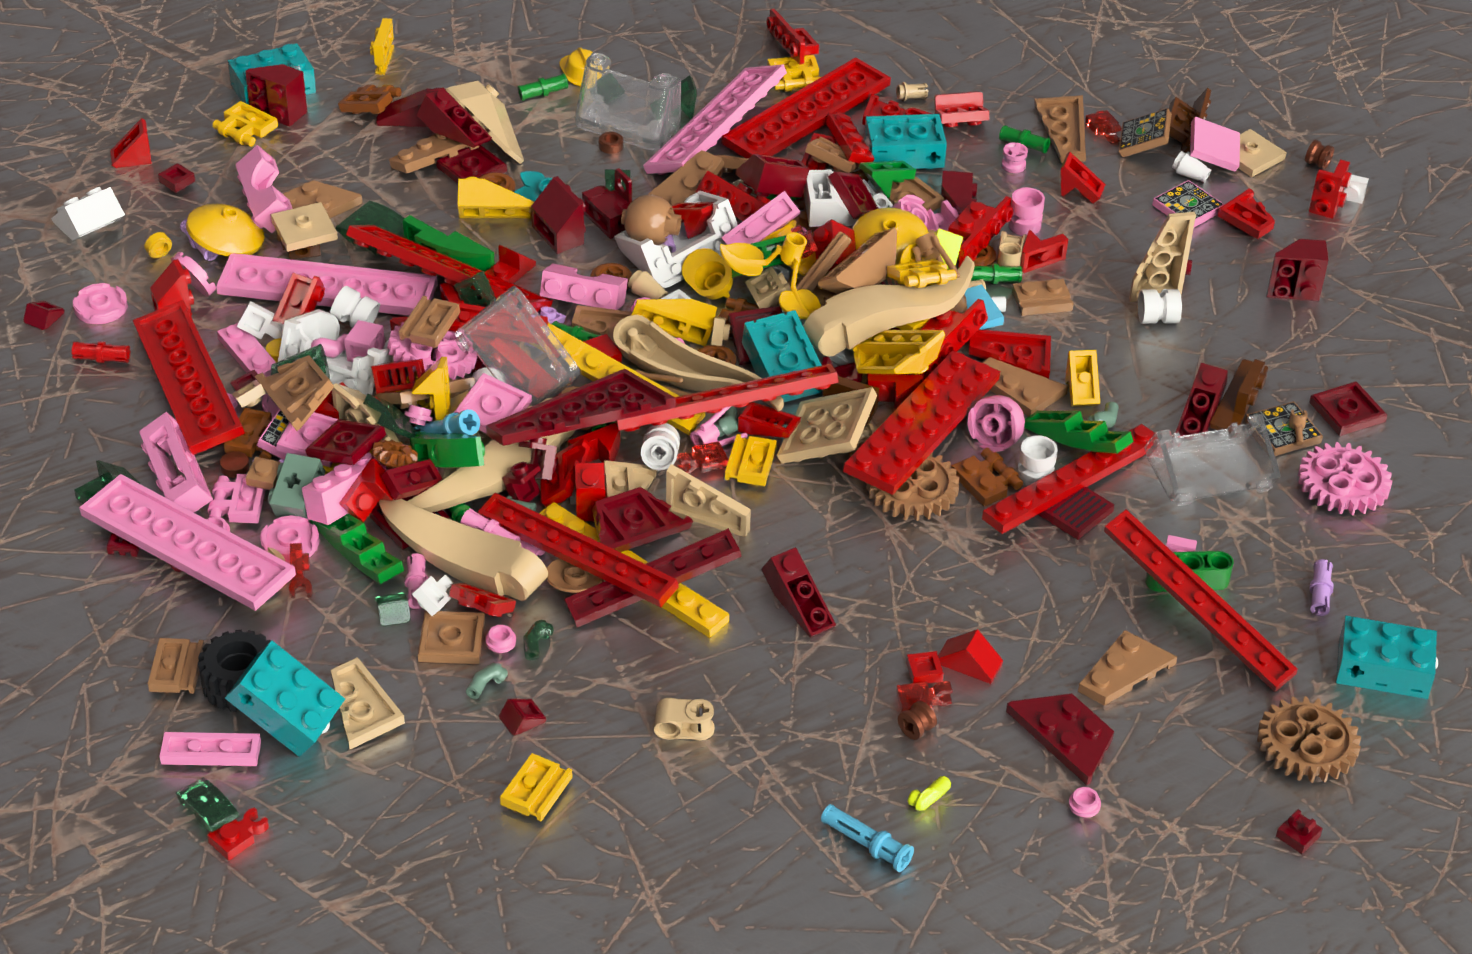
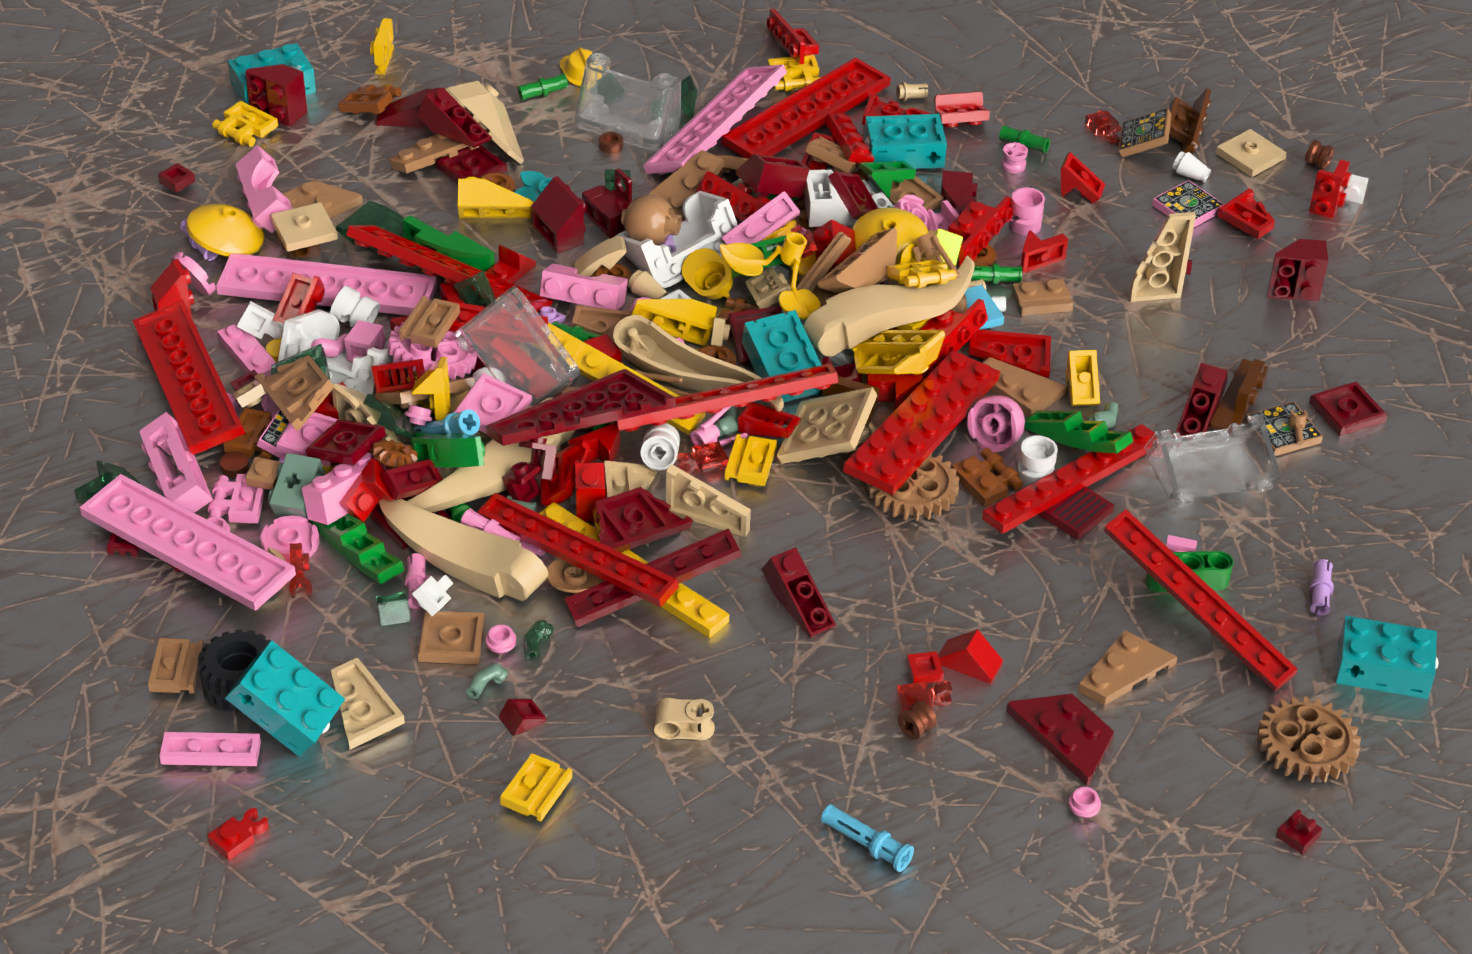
(42, 314): dark red slope -> none
(89, 214): white slope -> none
(100, 304): bright pink tile -> none
(101, 352): red pin -> none
(132, 148): red slope -> none
(158, 245): yellow tile -> none
(208, 804): clear green slope -> none
(481, 599): red wing -> none
(604, 254): none -> tan slope
(694, 216): red slope -> none
(931, 794): neon yellow arm -> none
(1010, 249): tan piece -> none
(1064, 124): medium nougat wing -> none
(1158, 306): white wheel -> none
(1215, 144): bright pink tile -> none
(1344, 478): bright pink gear -> none

